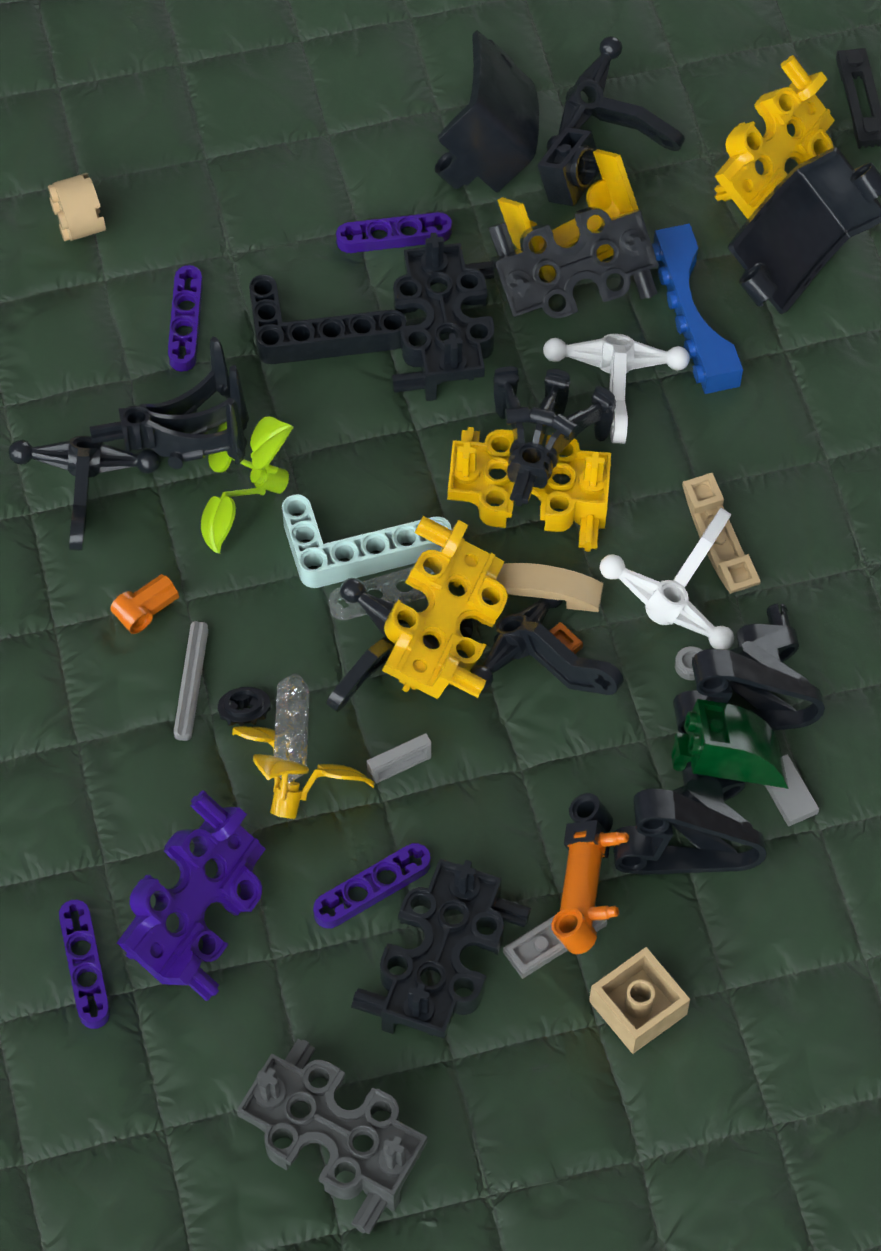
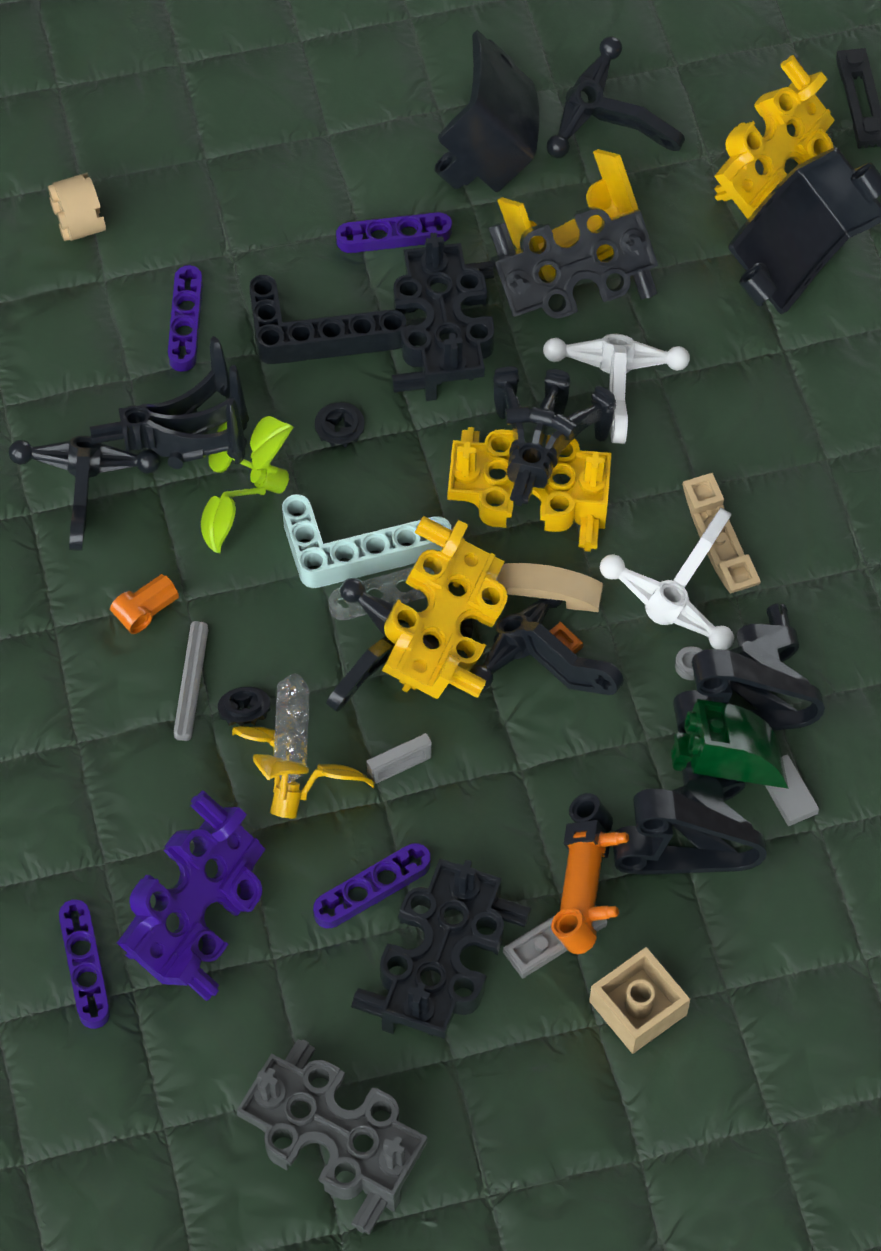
(331, 415): none -> black gear
(569, 166): black brick -> none
(713, 356): blue arch -> none

